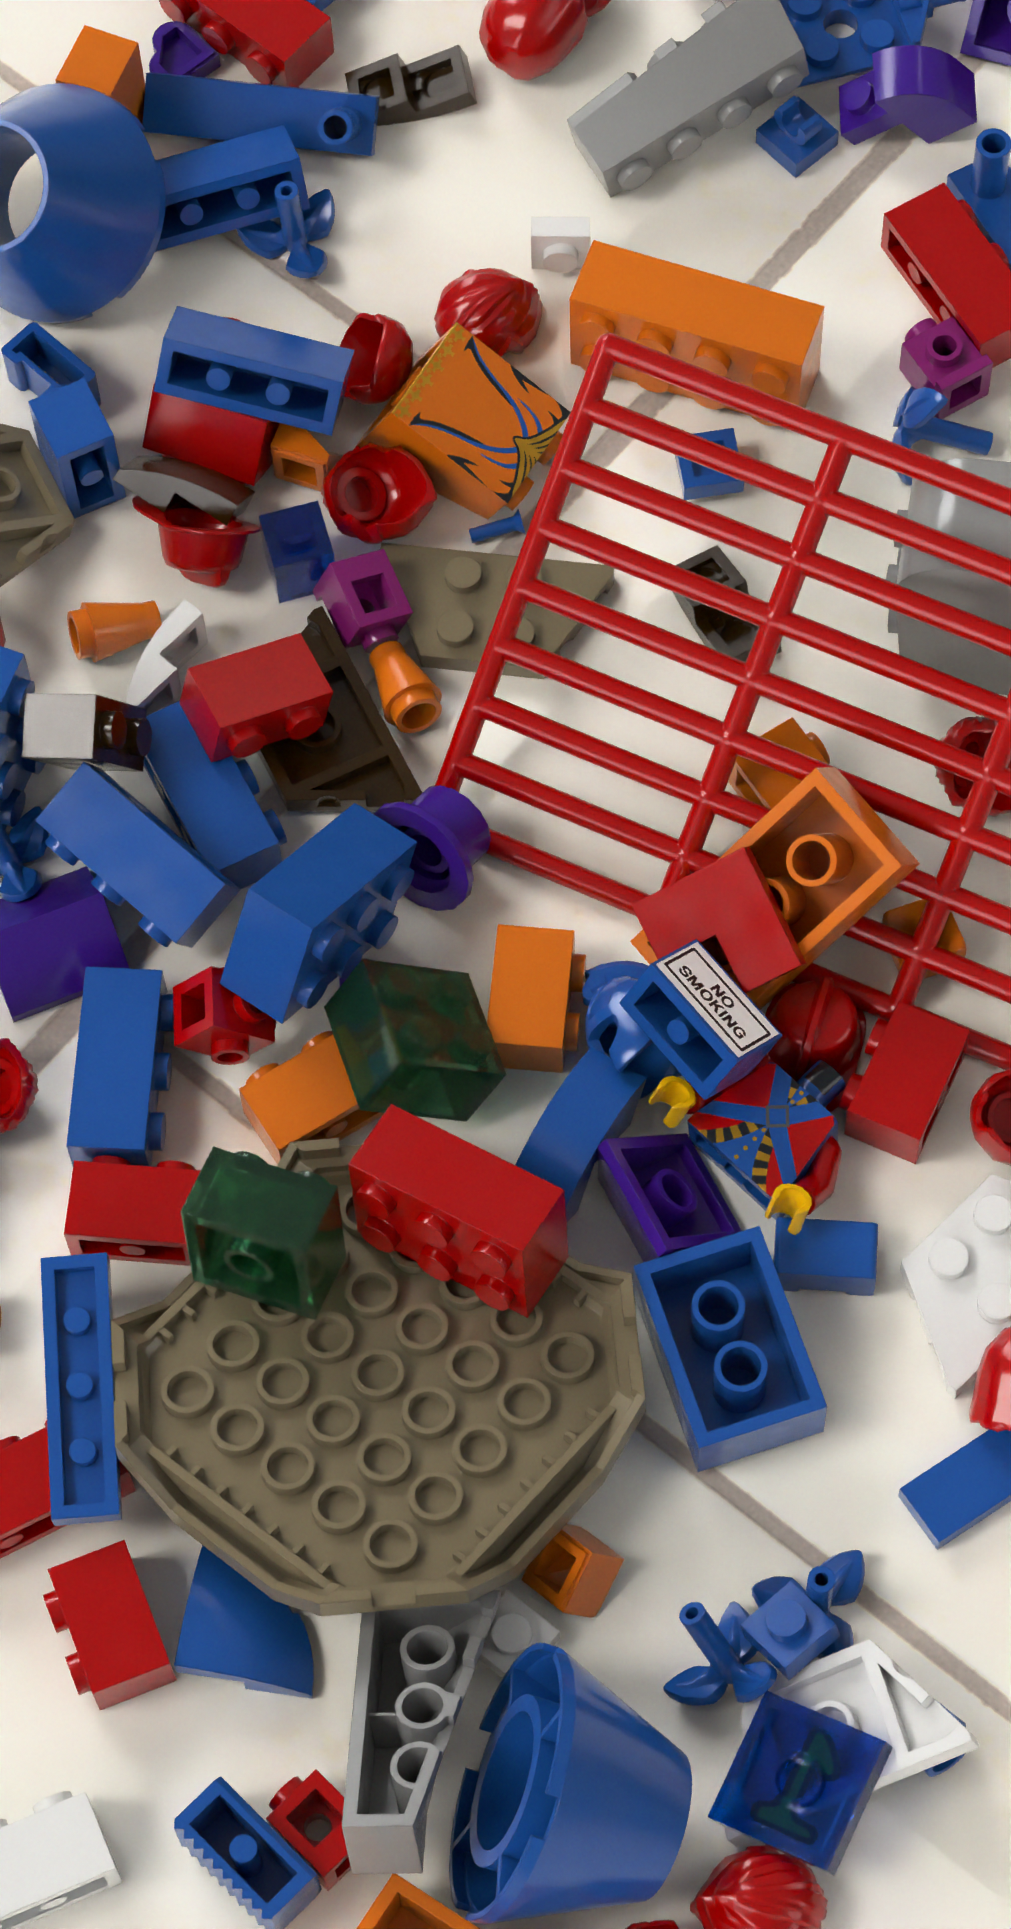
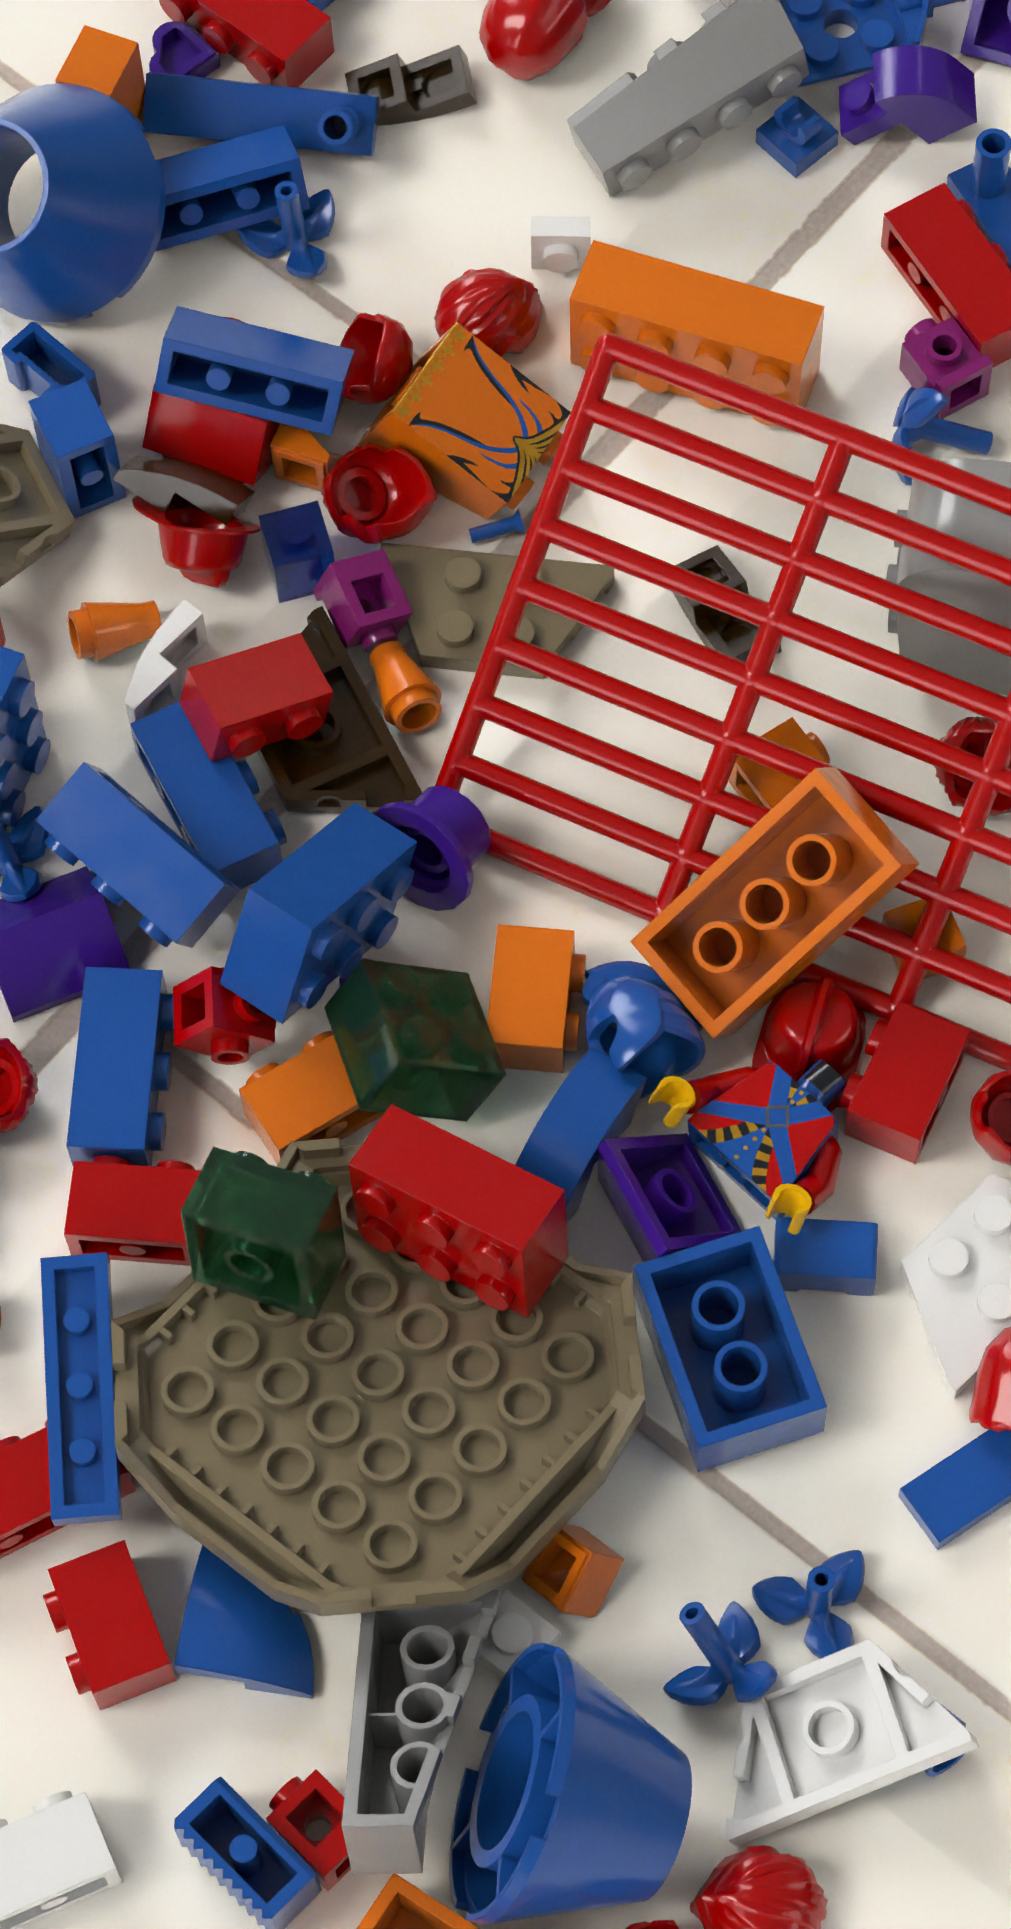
(86, 729): brick -> none
(700, 1019): brick -> none
(704, 482): blue plate -> none
(727, 903): red tile -> none
(790, 1630): blue plate -> none
(800, 1782): clear blue tile -> none

